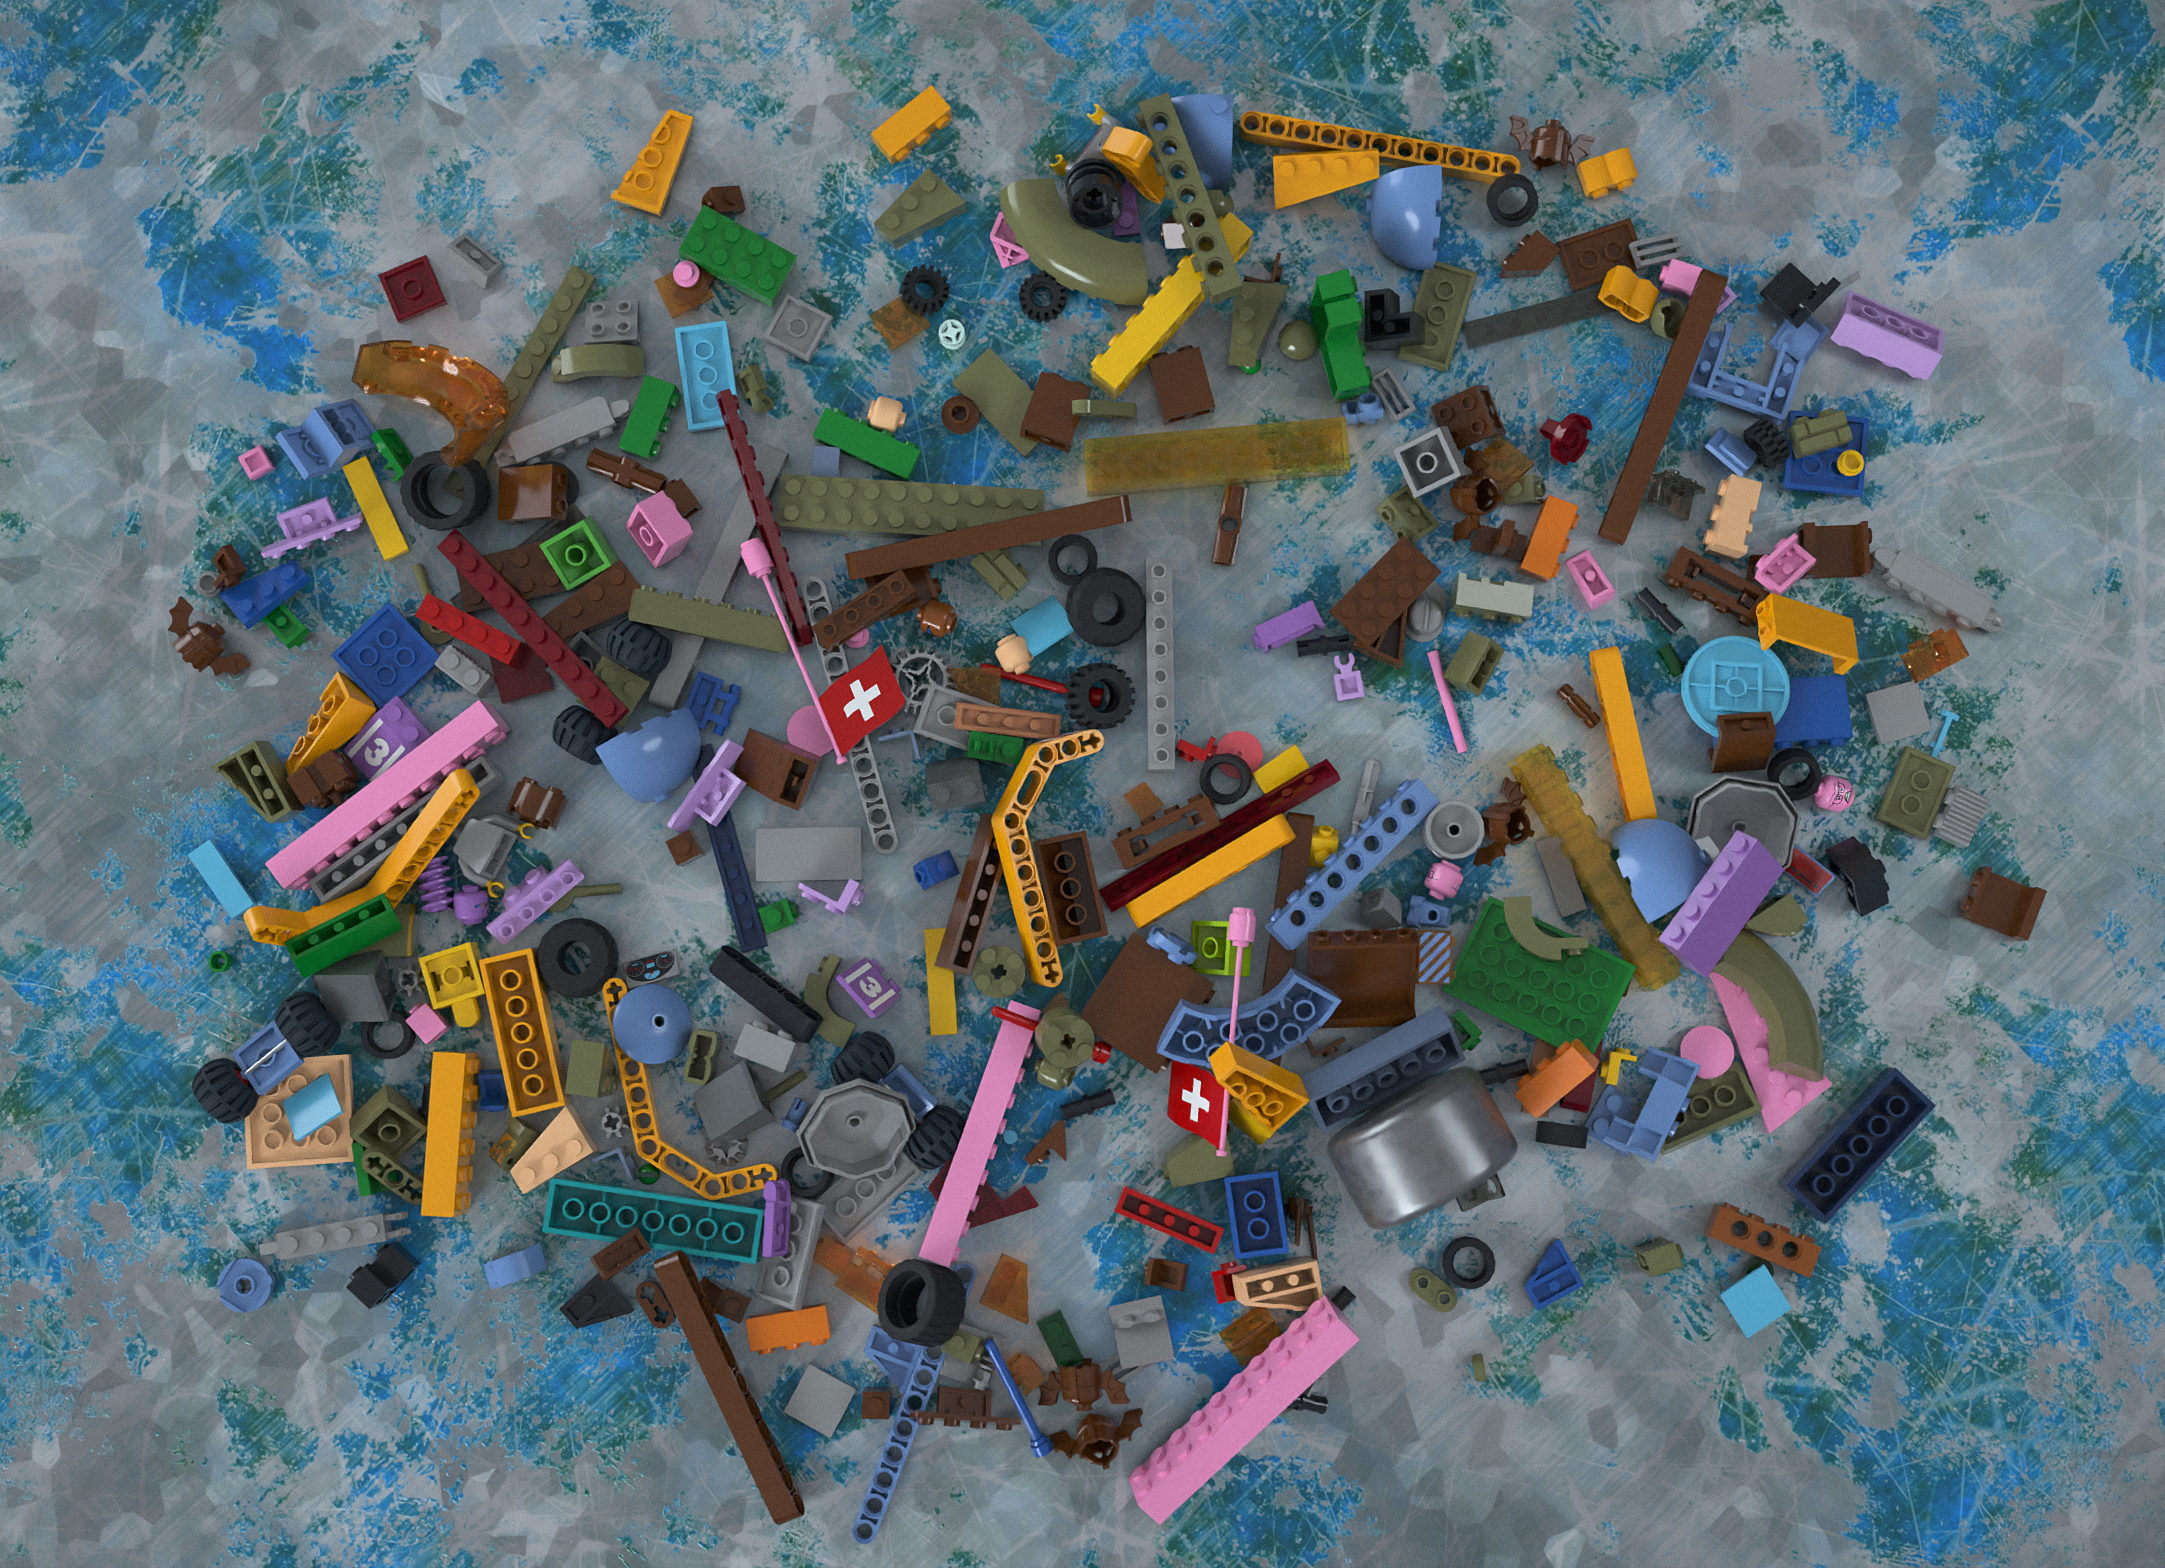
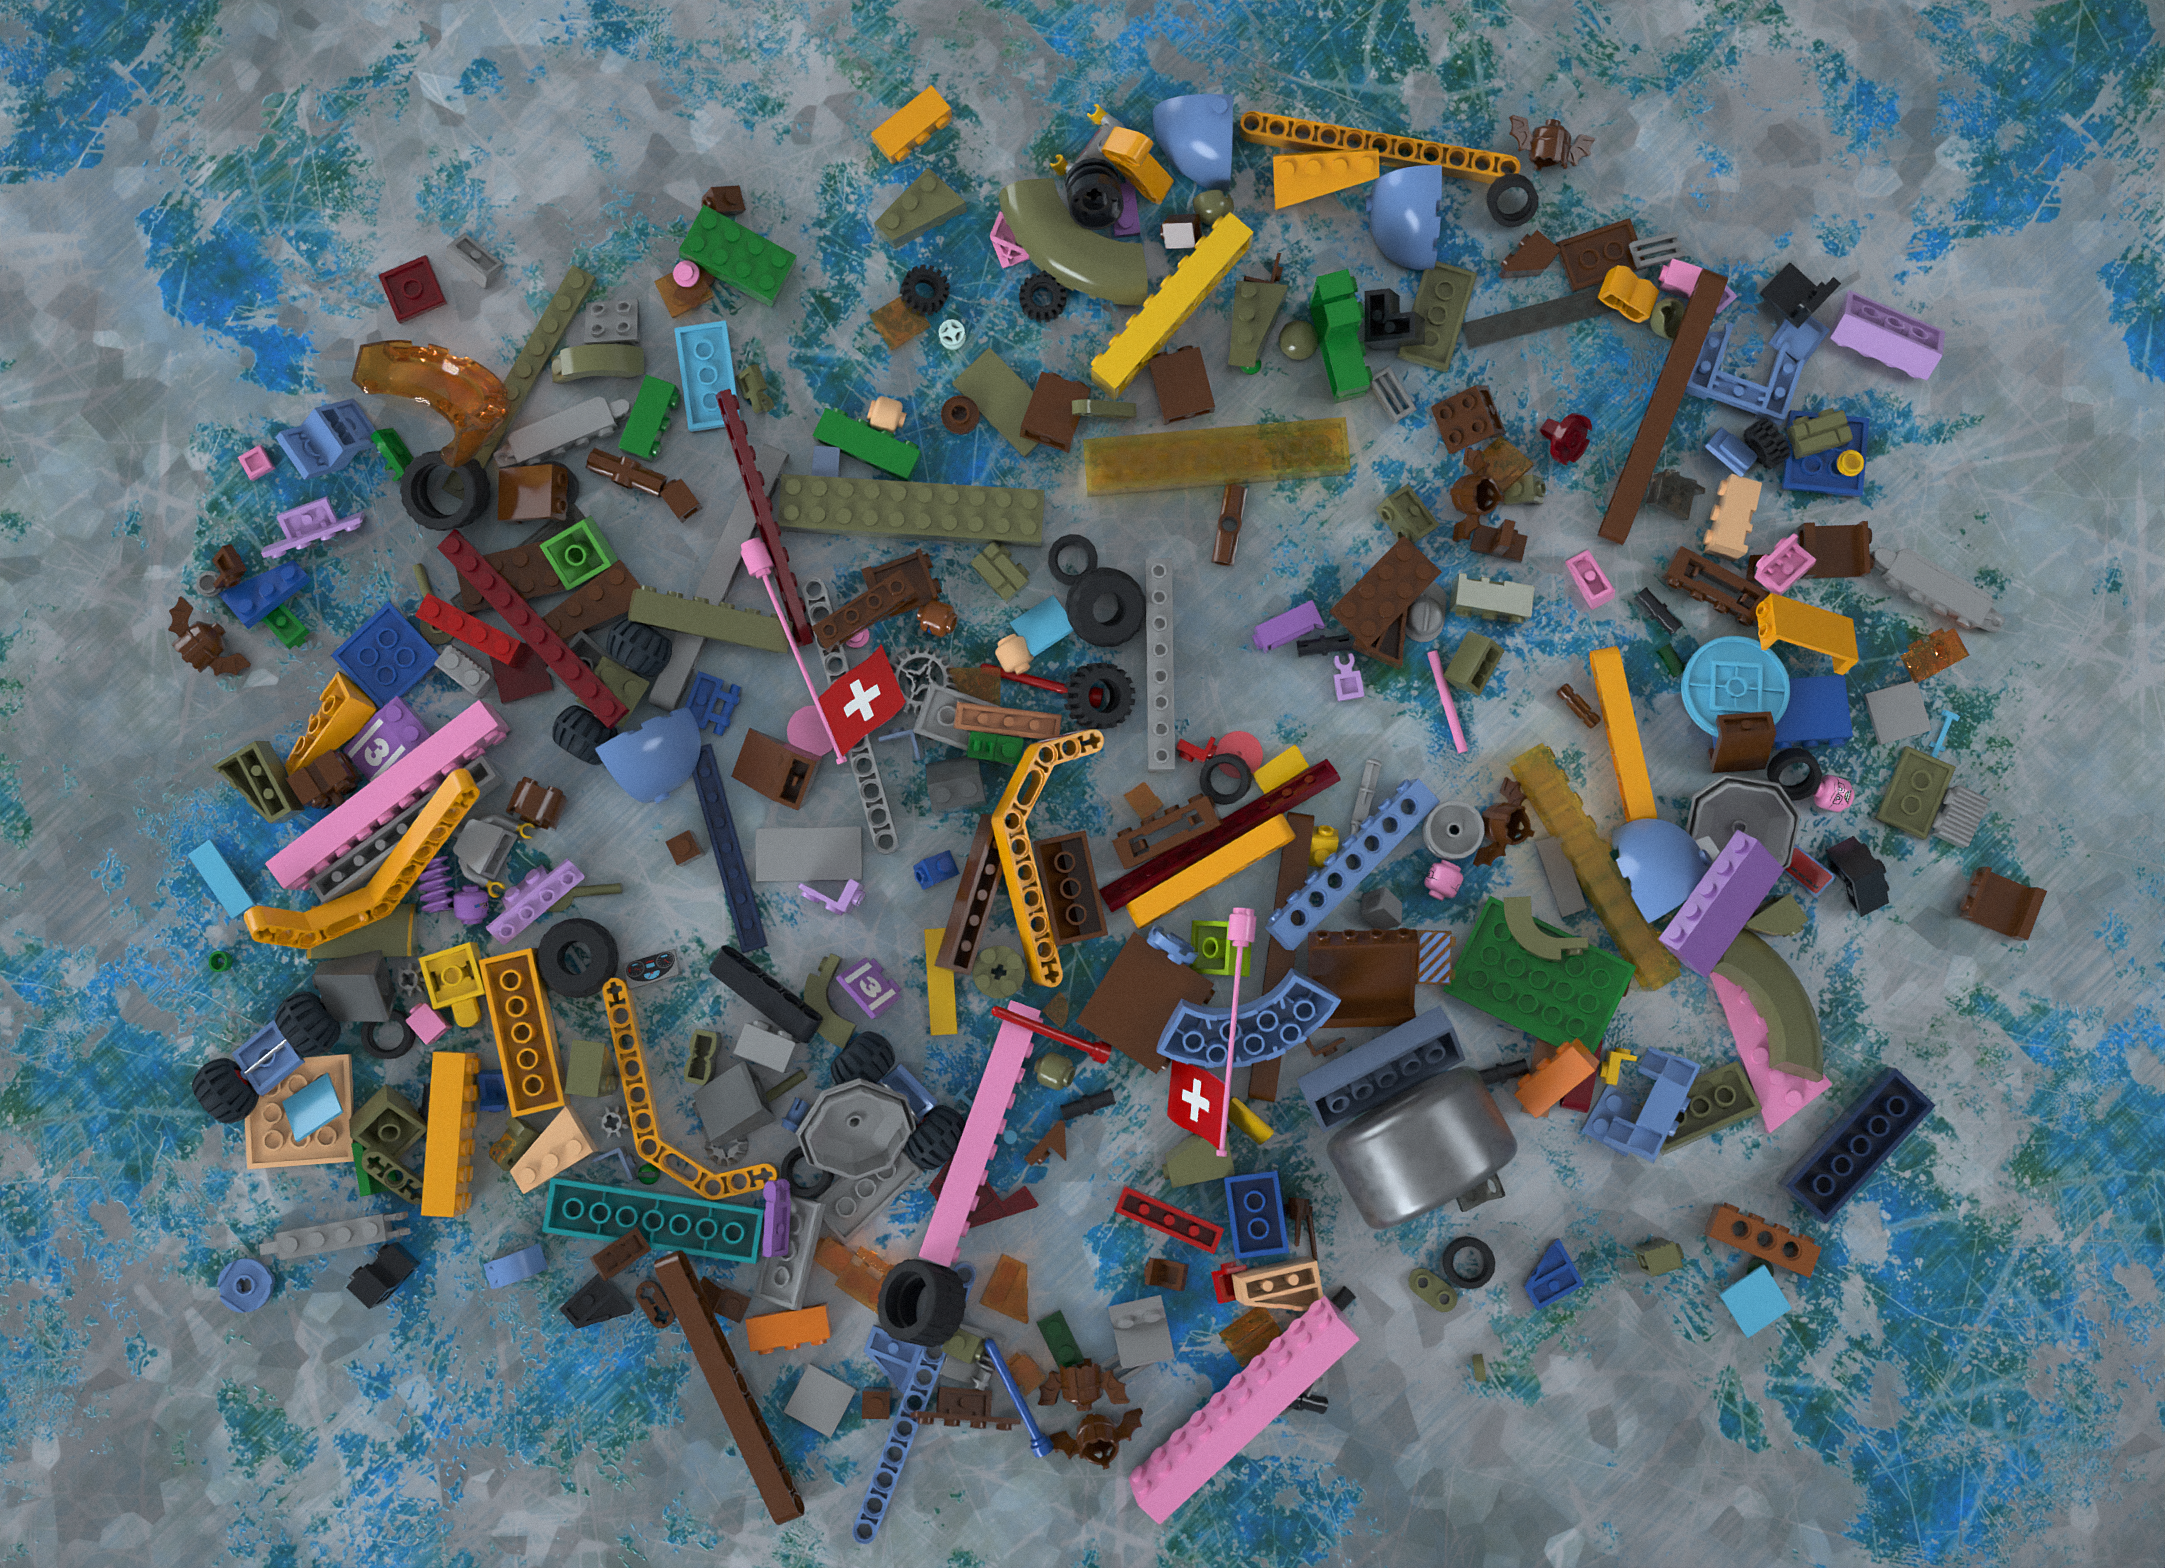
(343, 935): green brick -> none
(376, 508): yellow tile -> none
(636, 1028): medium blue dish -> none
(653, 173): light orange wing -> none
(659, 529): bright pink brick -> none
(712, 792): lavender bracket -> none
(779, 915): green bracket -> none
(798, 328): light grey tile -> none
(988, 537): reddish brown beam -> none
(1077, 1045): olive brick -> none
(1161, 110): olive brick -> none
(1259, 1084): light orange wedge -> none
(1366, 410): medium blue plate -> none
(1422, 913): medium blue plate -> none
(1430, 461): light grey brick -> none
(1465, 1025): green bracket -> none
(1548, 539): orange brick -> none
(1561, 1134): black tyre -> none
(1607, 172): light orange brick -> none
(1708, 1048): bright pink tile -> none

